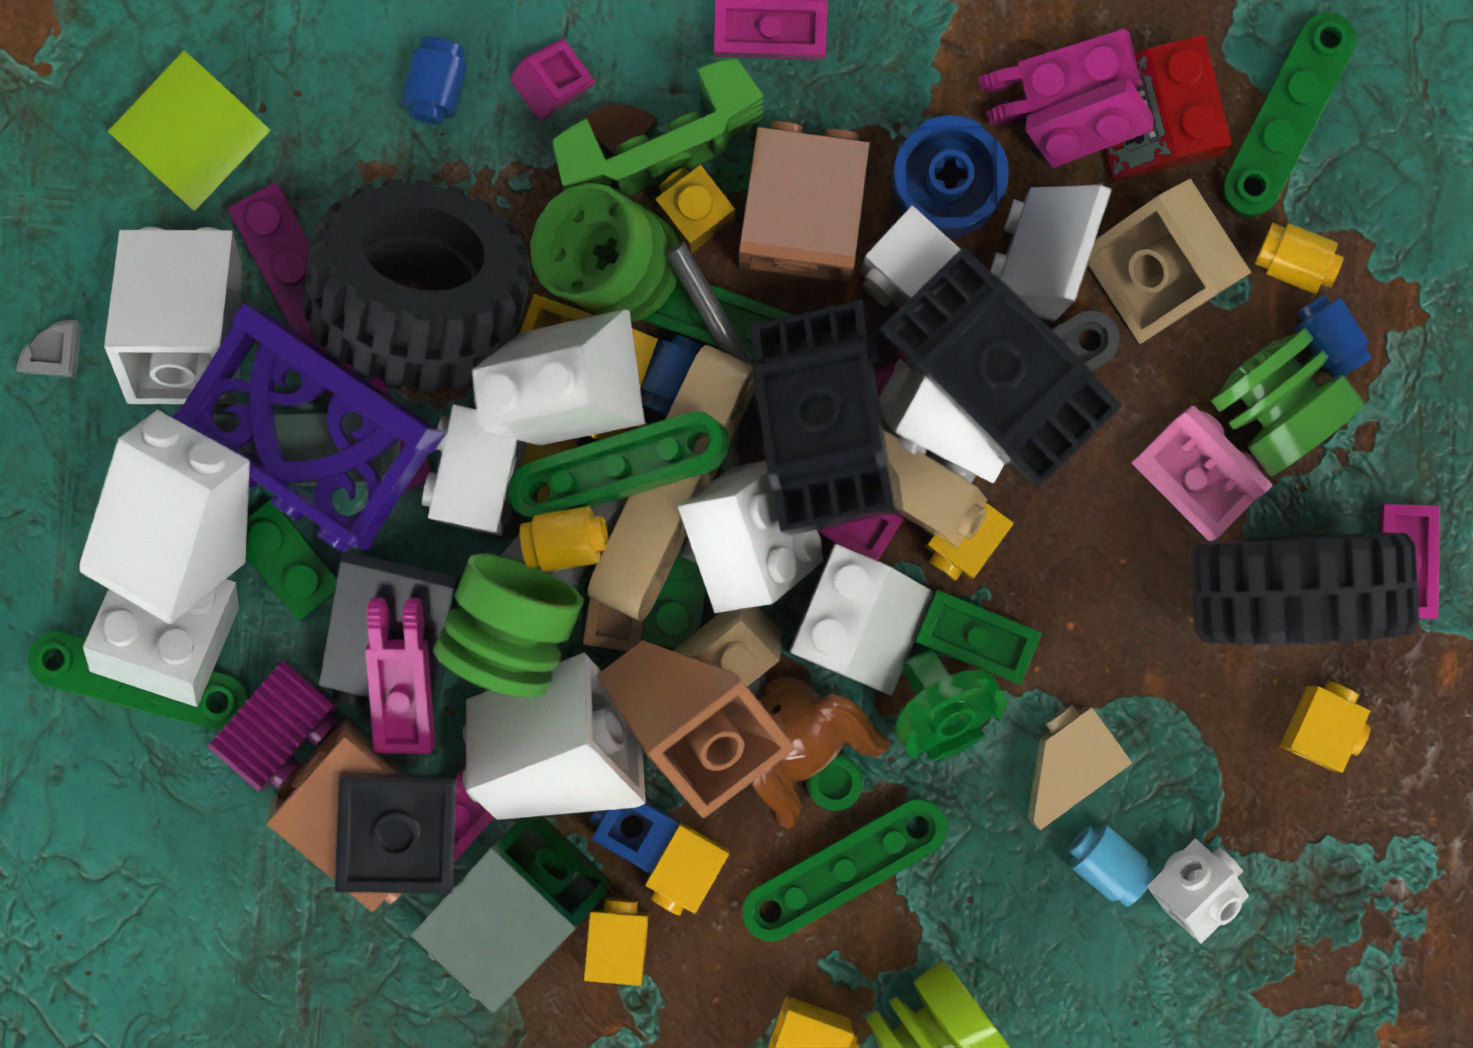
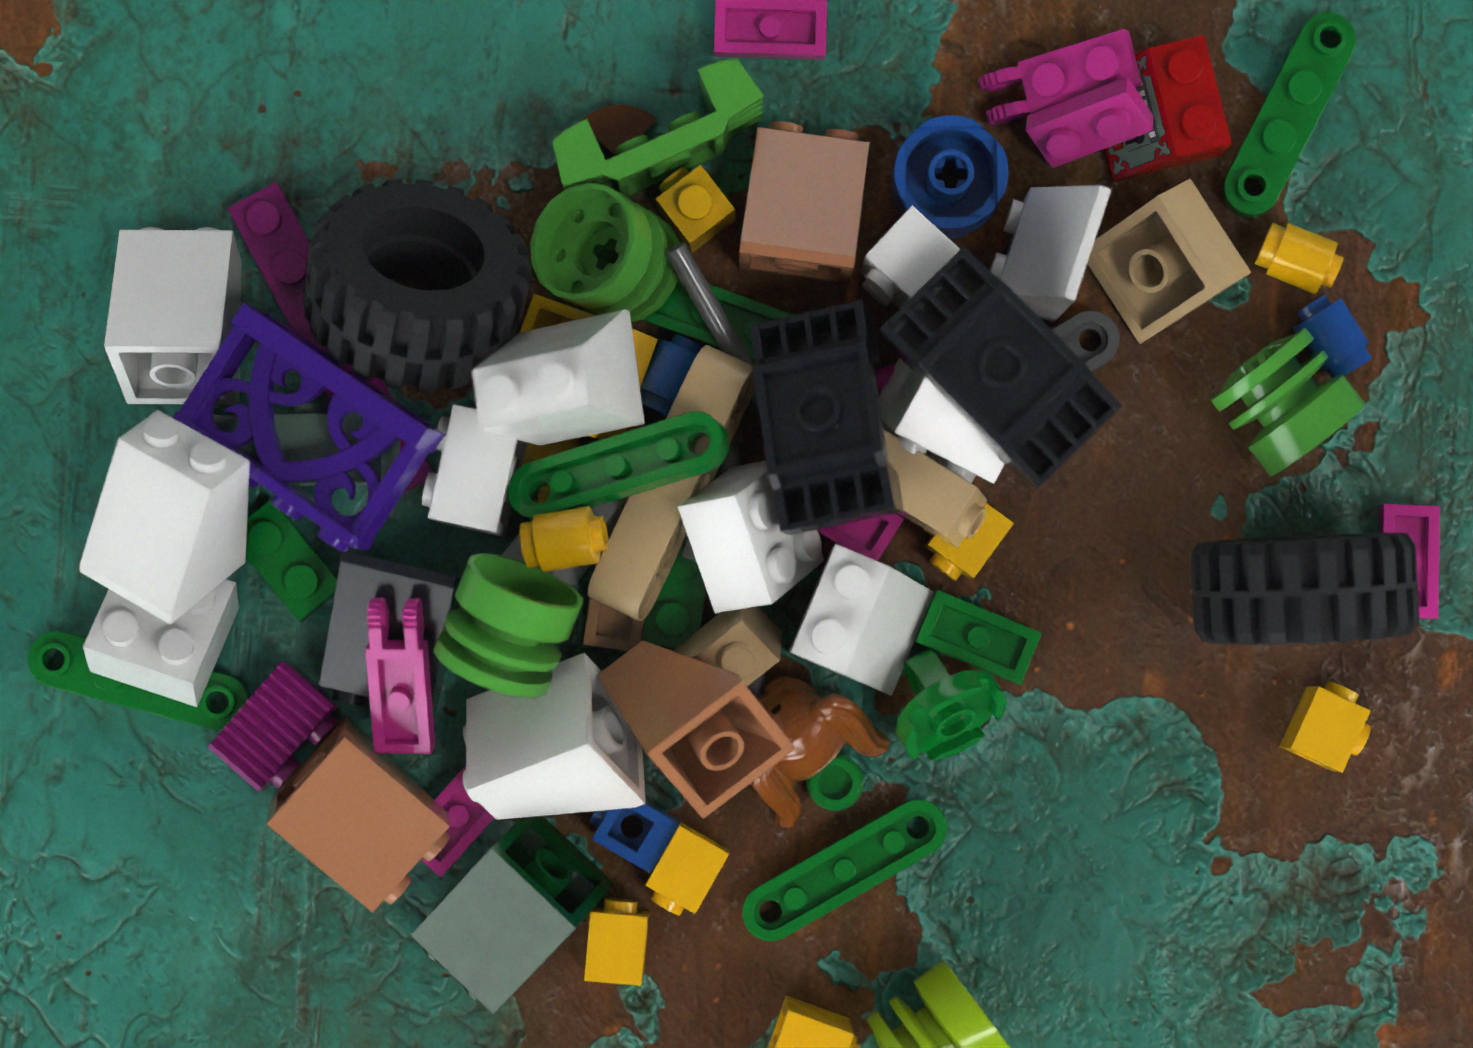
(53, 351): light grey tile -> none
(188, 130): lime slope -> none
(395, 833): black tile -> none
(434, 80): blue brick -> none
(551, 79): dark pink slope -> none
(1072, 763): tan slope -> none
(1110, 864): medium azure brick -> none
(1200, 889): white brick -> none
(1202, 472): bright pink bracket -> none

